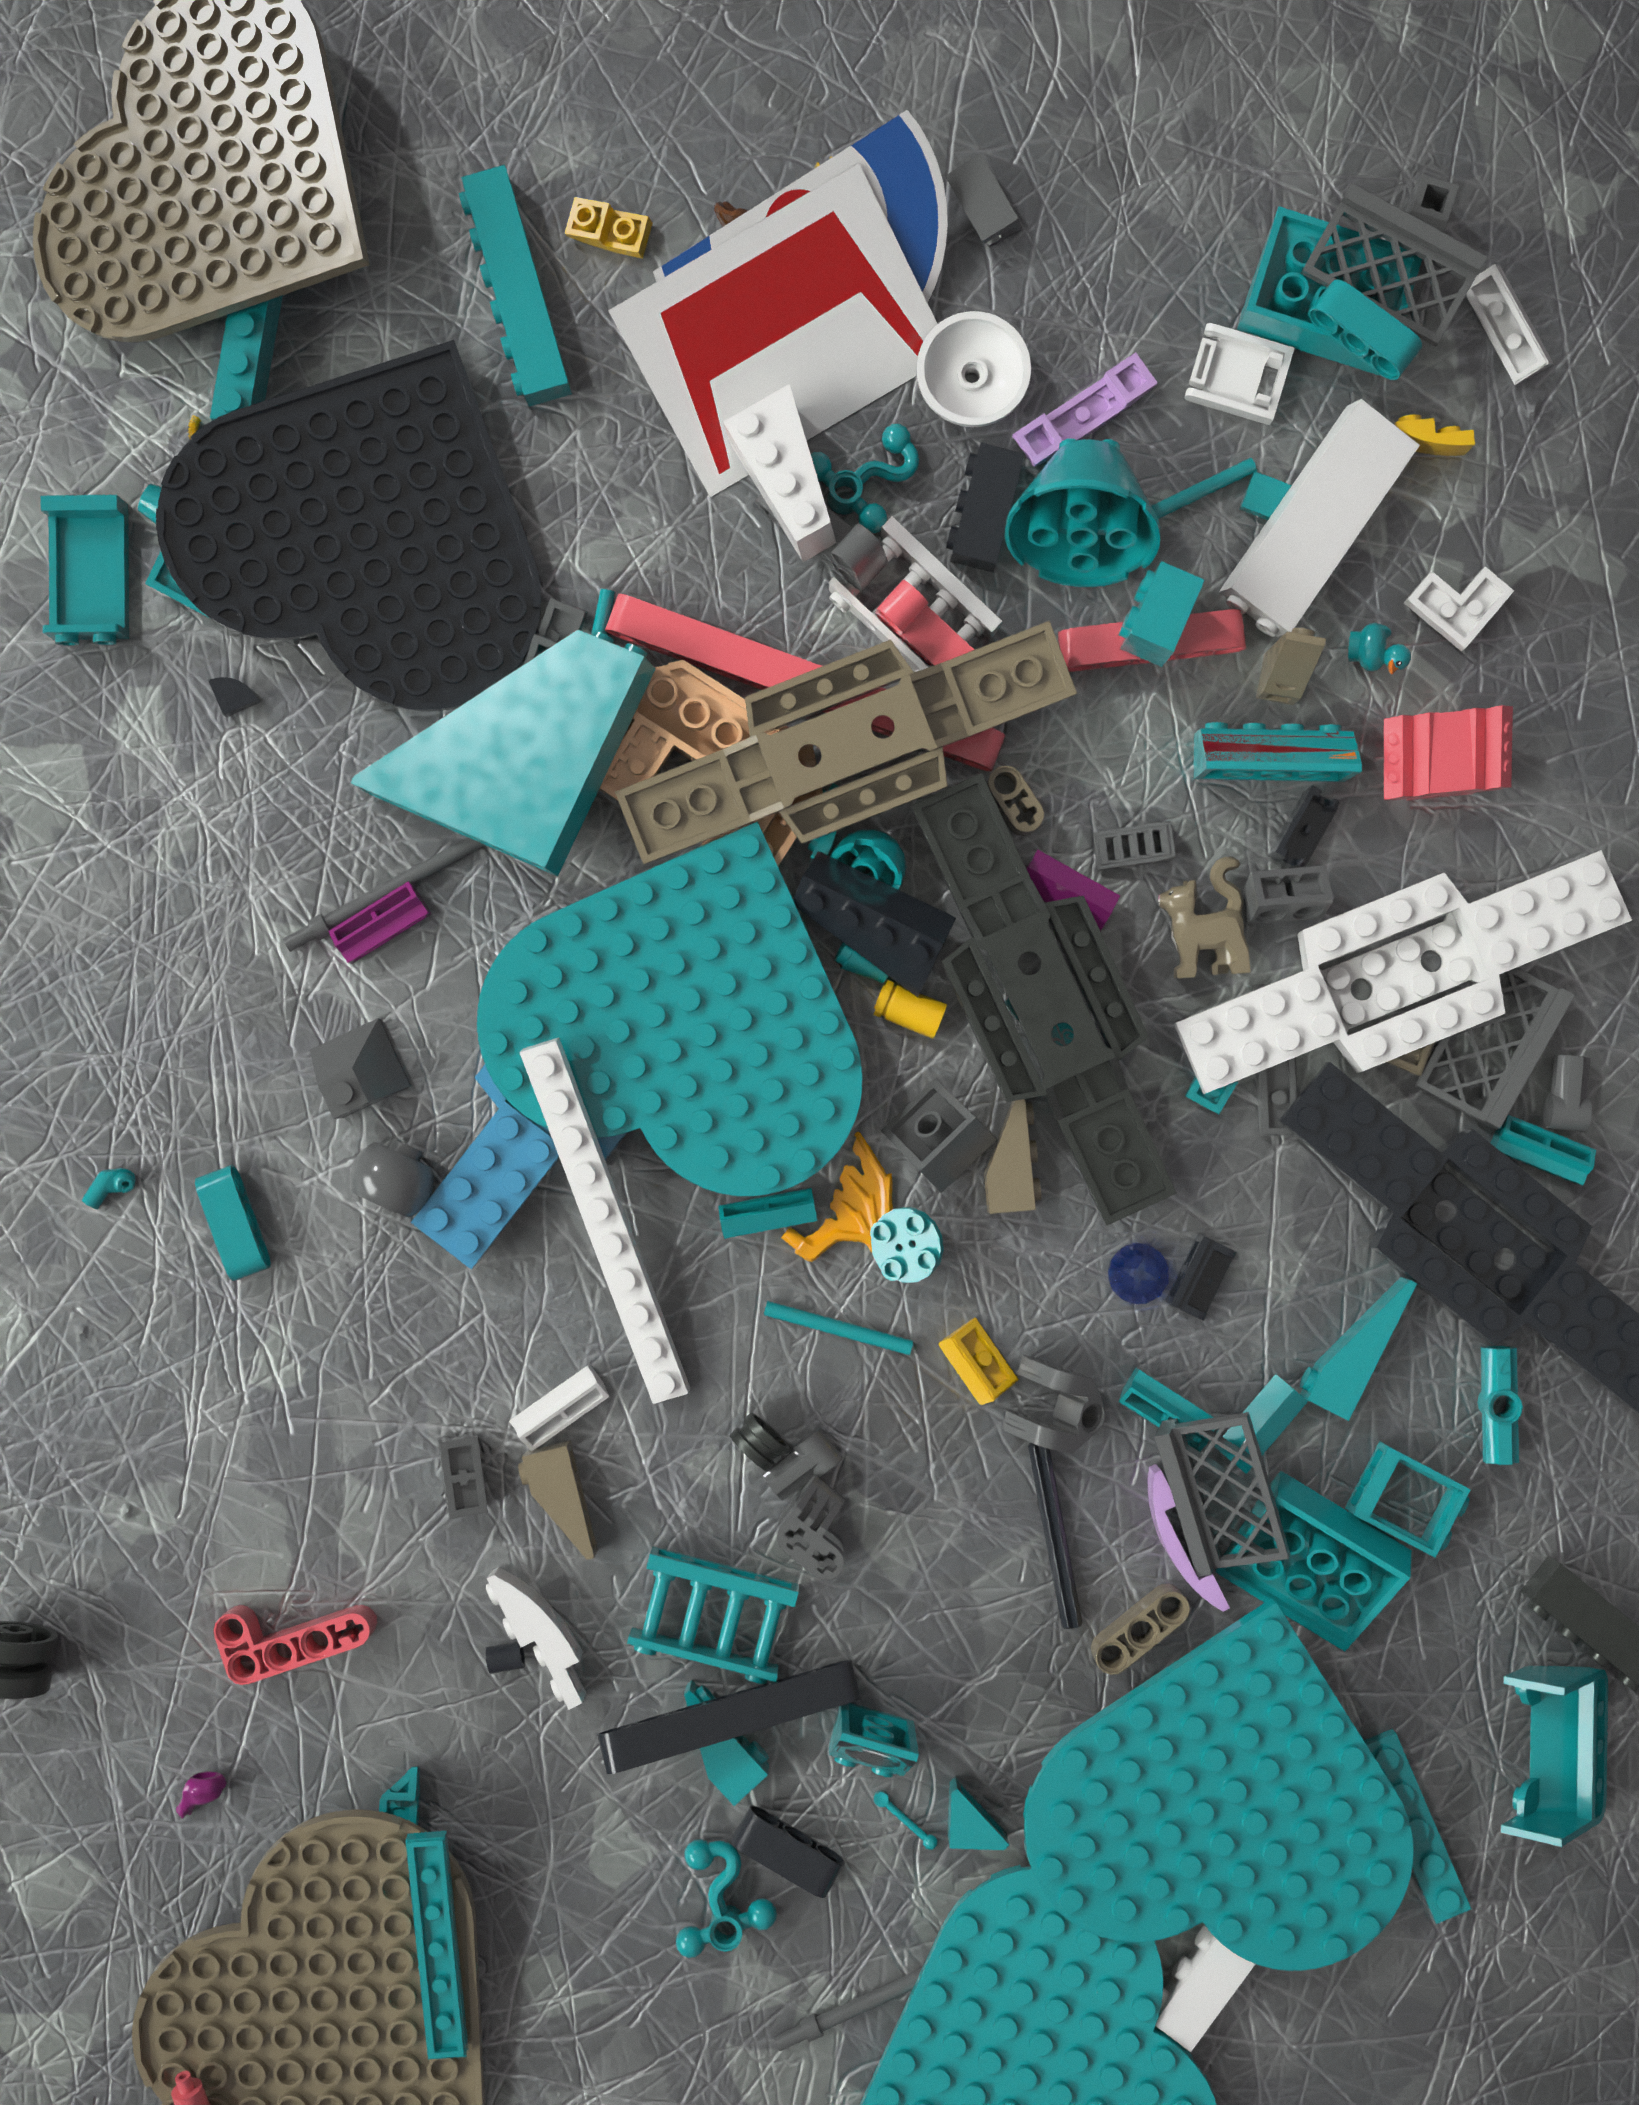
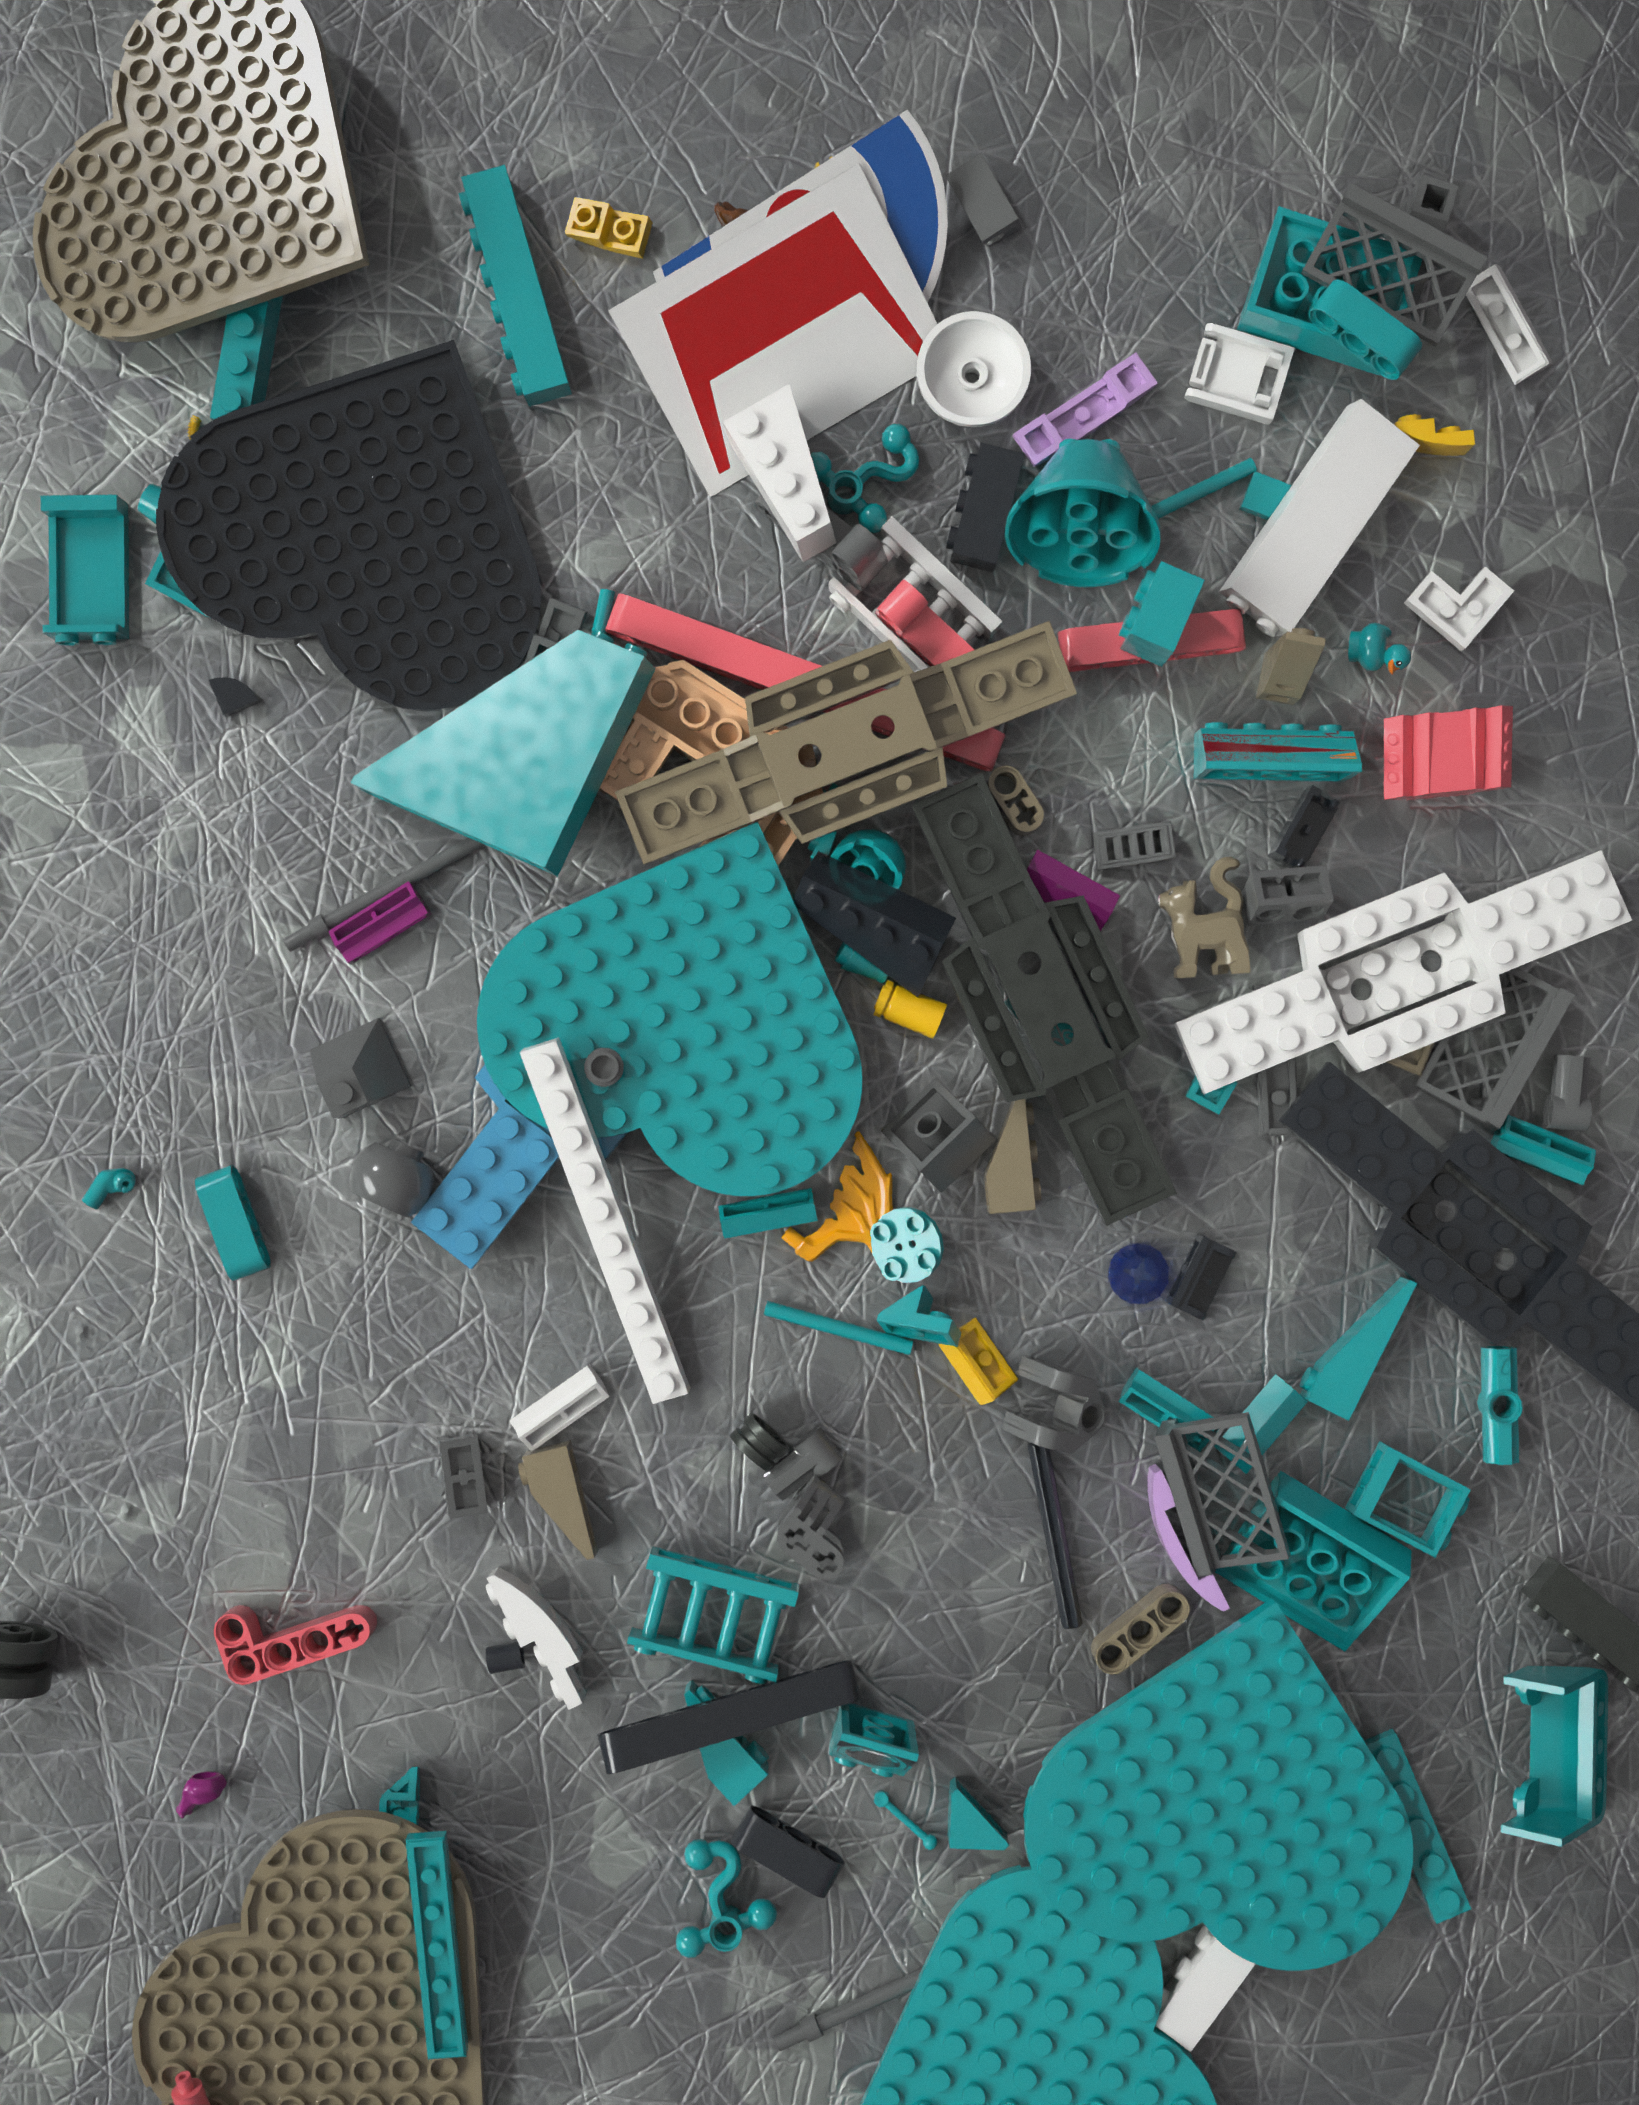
(604, 1067): none -> dark grey plate
(912, 1320): none -> teal slope

